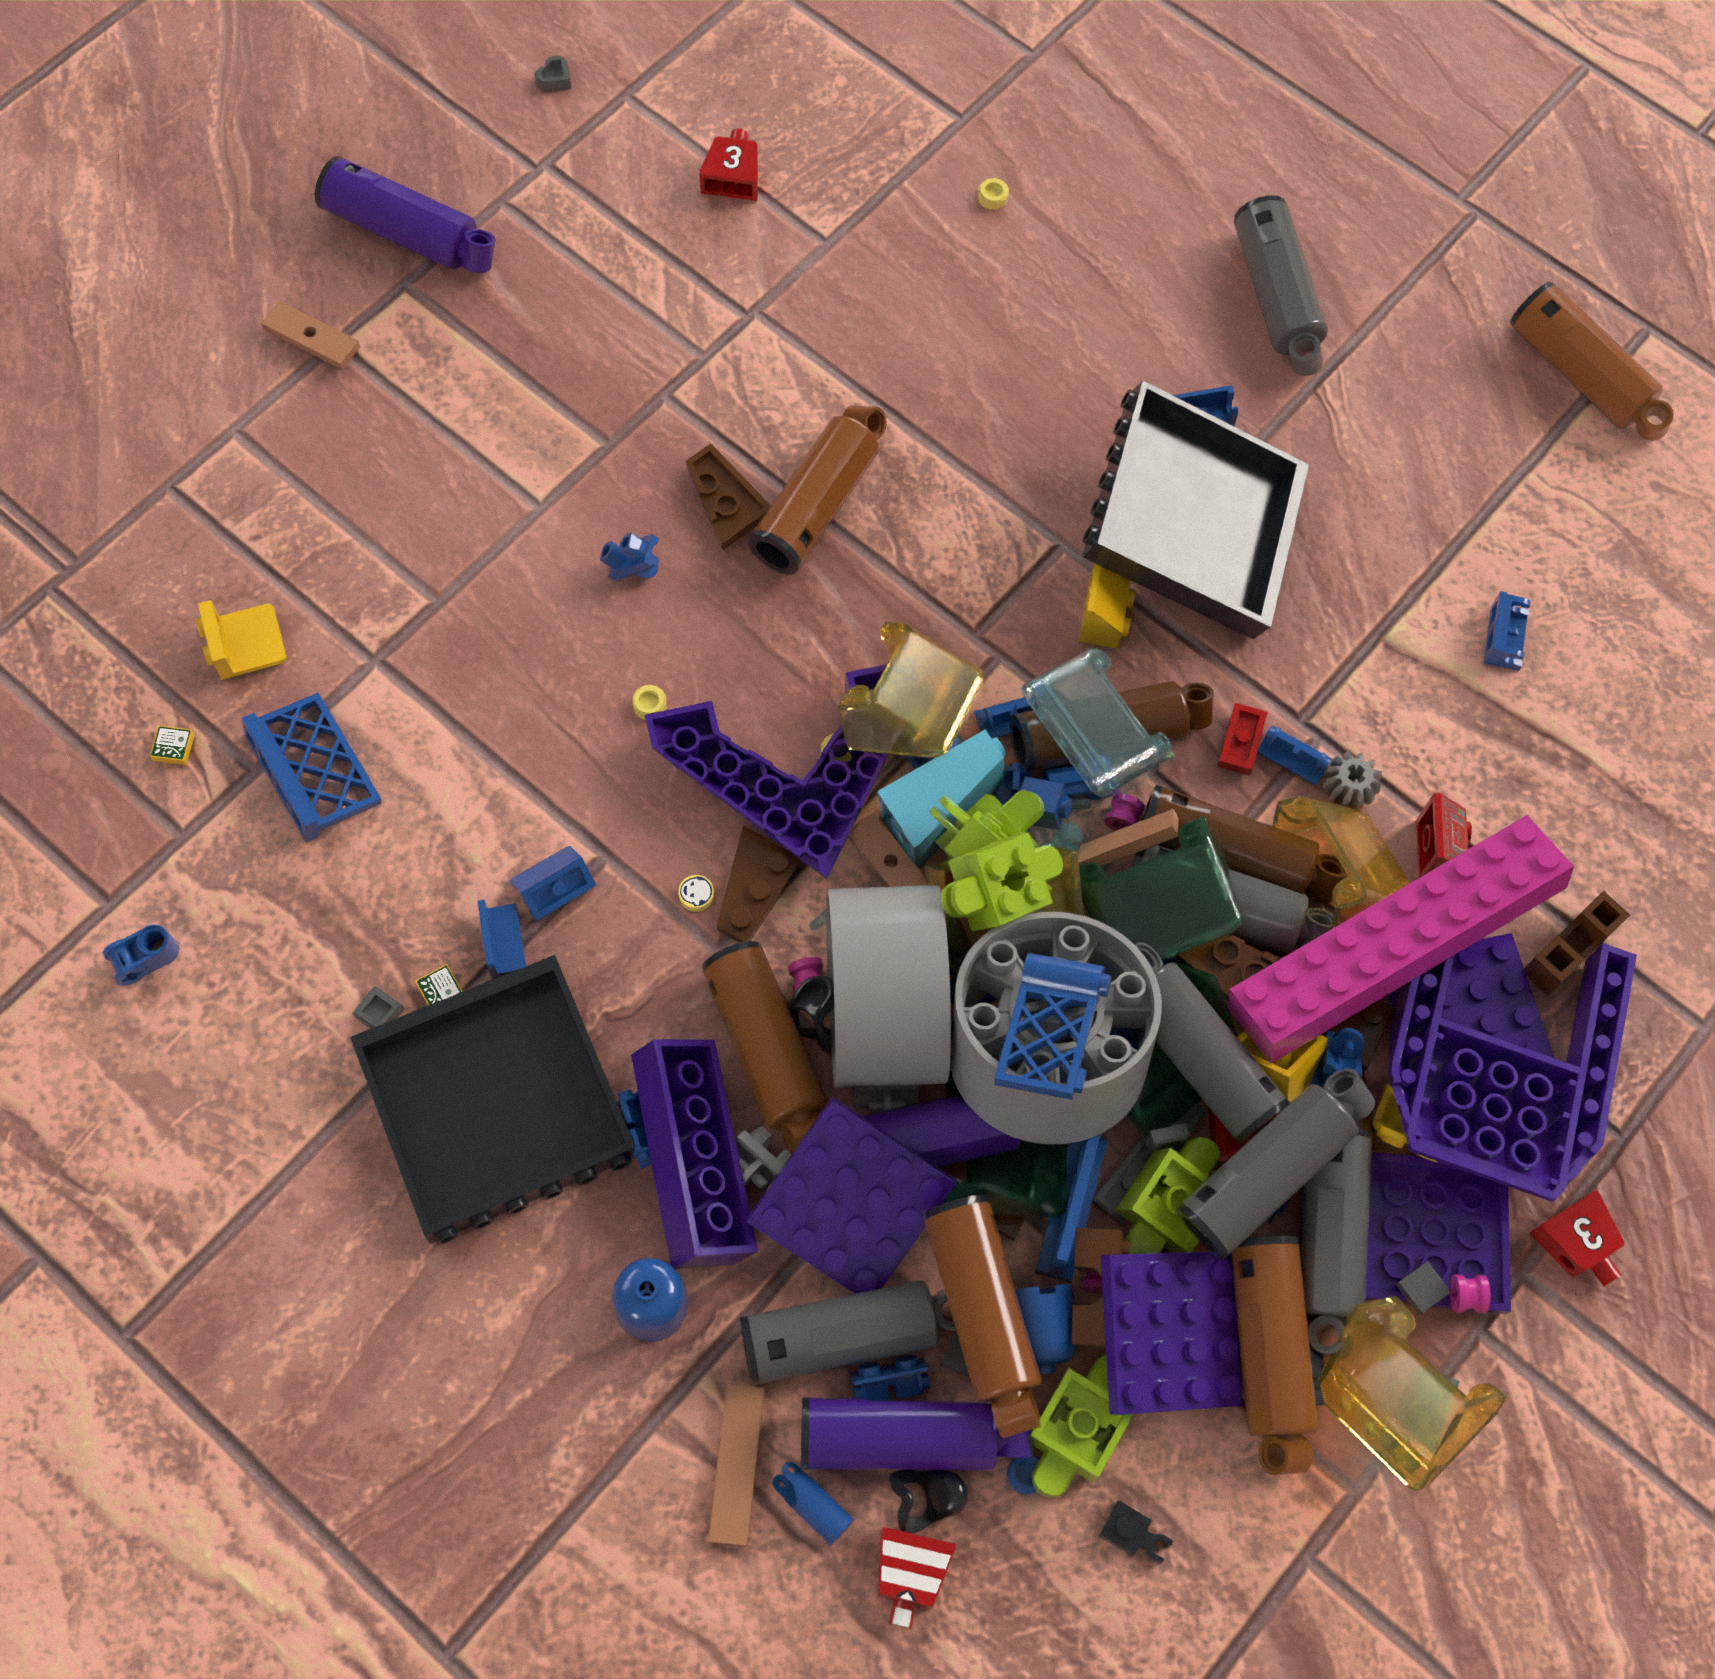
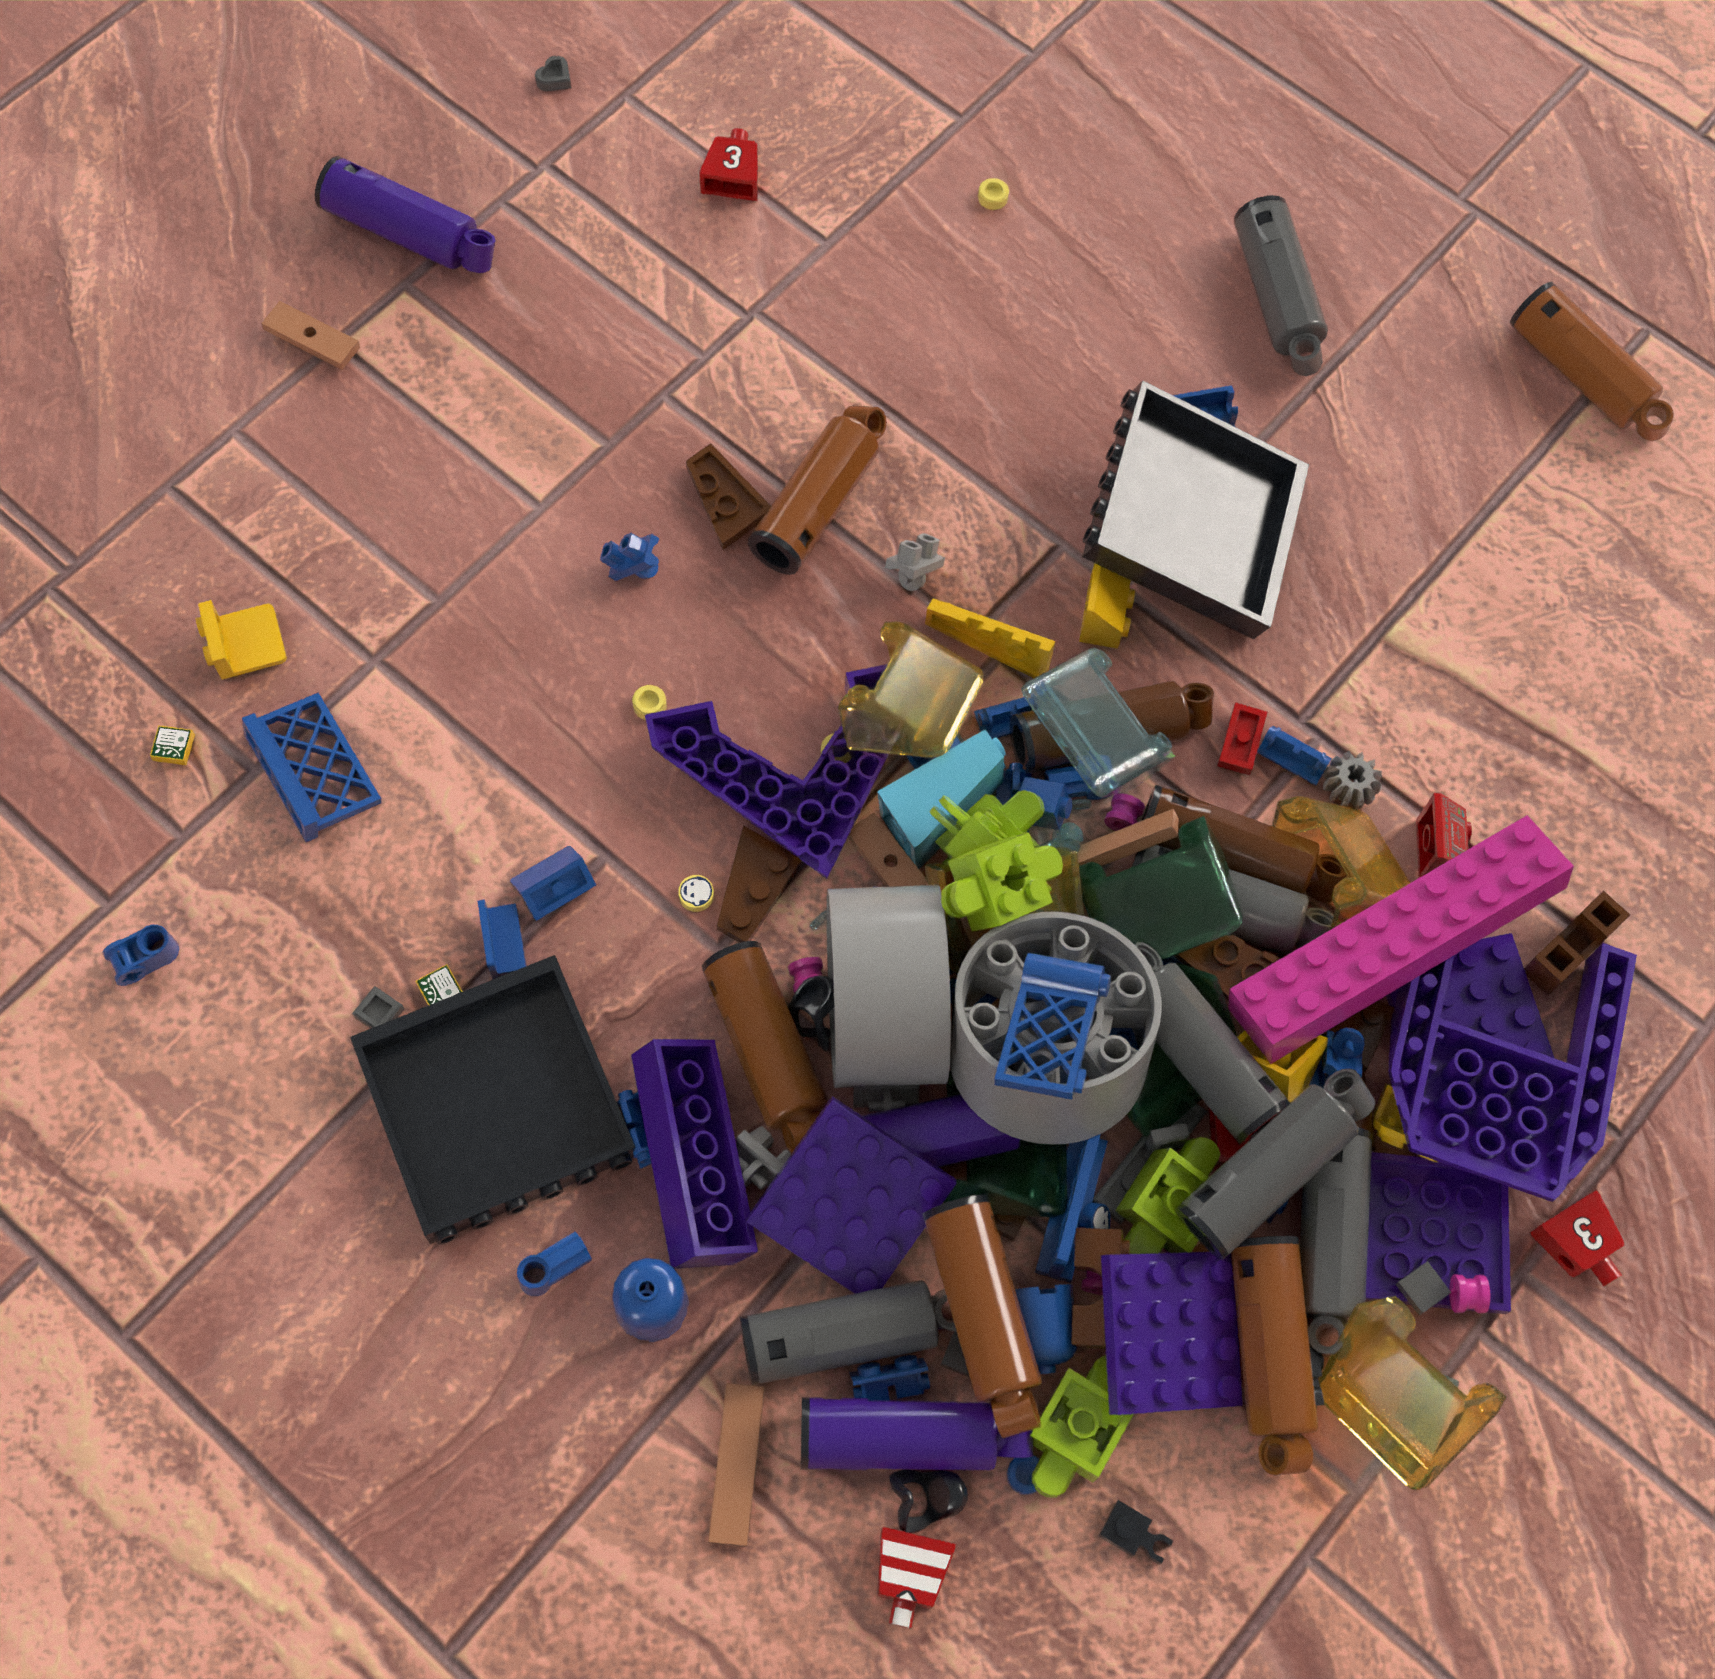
(556, 1262): none -> blue piece
(812, 1503): blue piece -> none
(916, 560): none -> light grey hips
(1001, 641): none -> yellow wing
(1095, 1216): none -> tile
(1507, 631): blue hinge -> none

